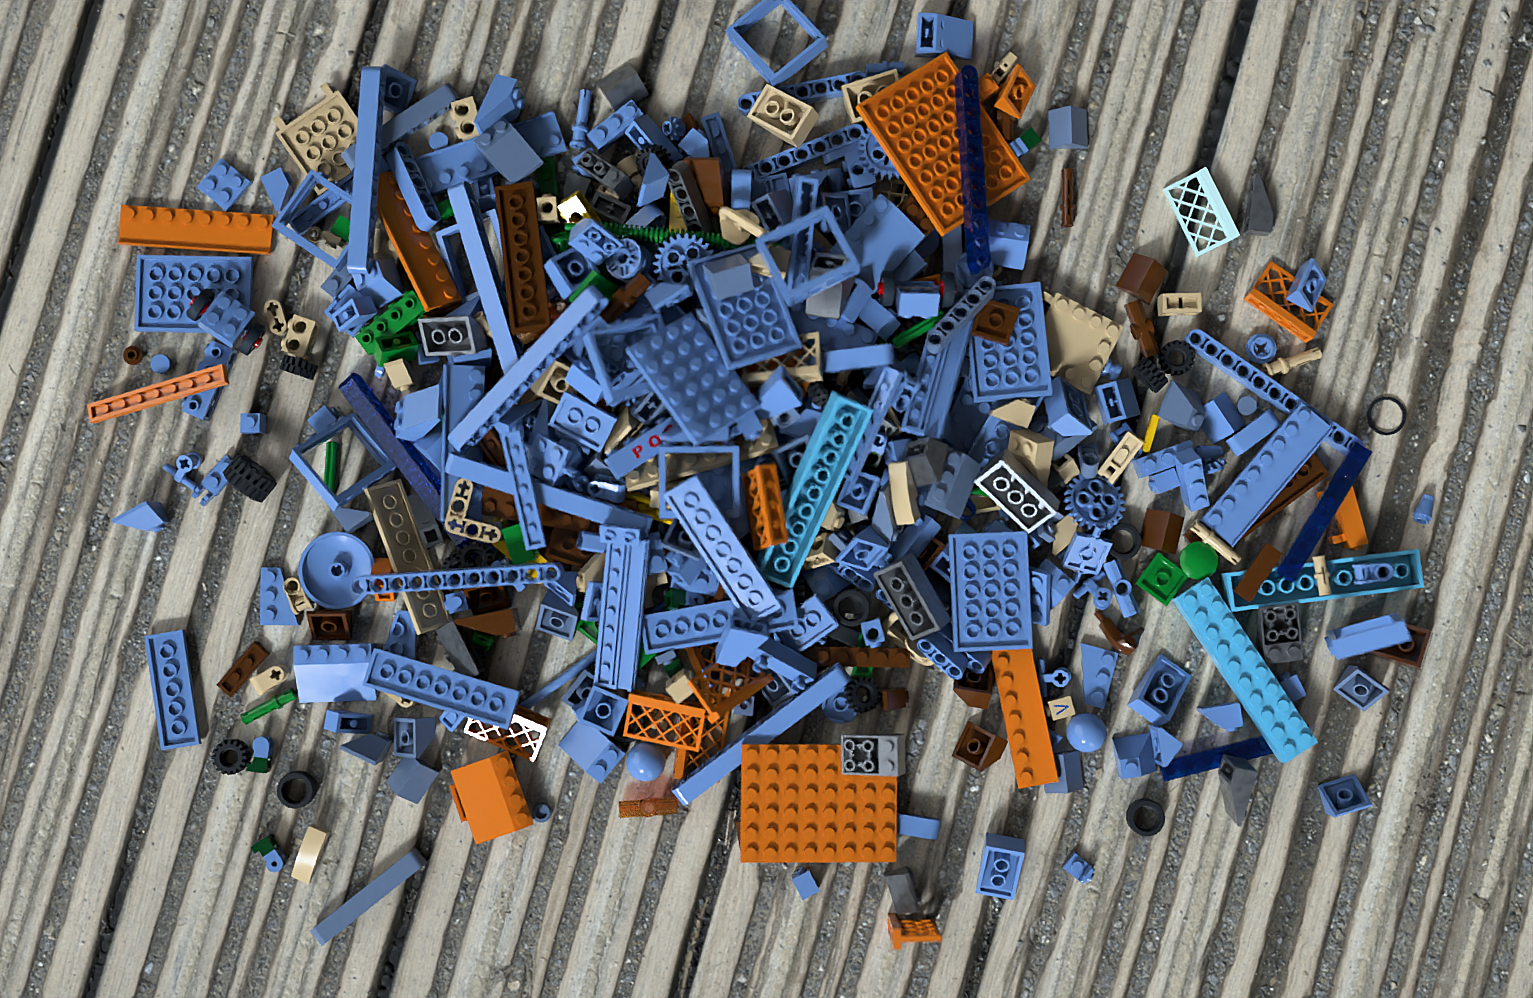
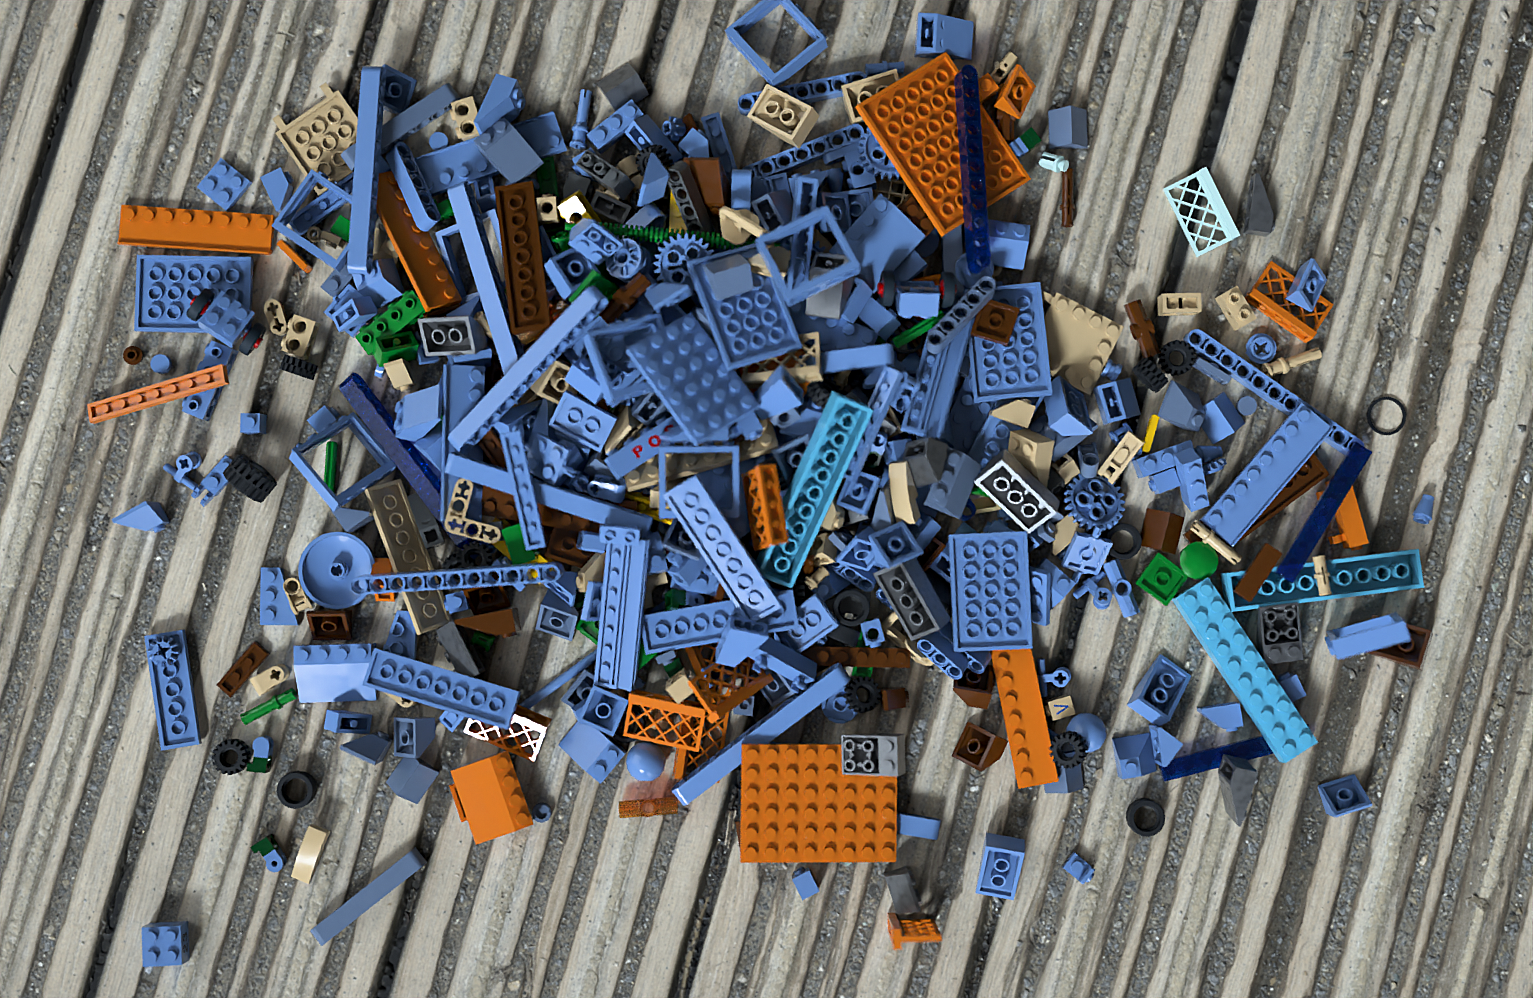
(165, 944): none -> medium blue brick
(171, 655): none -> medium blue gear
(294, 256): none -> orange tile
(808, 566): none -> reddish brown axle
(819, 575): none -> tan pin
(894, 545): none -> medium blue slope
(1053, 162): none -> light aqua arm
(1060, 757): none -> black tyre
(1097, 670): medium blue wing -> none
(1124, 643): reddish brown animal -> none
(1141, 277): reddish brown slope -> none
(1212, 371): none -> sand blue plate
(1235, 308): none -> tan brick
(1253, 432): medium blue beam -> none
(1360, 687): sand blue slope -> none
(1368, 572): medium blue piece -> none

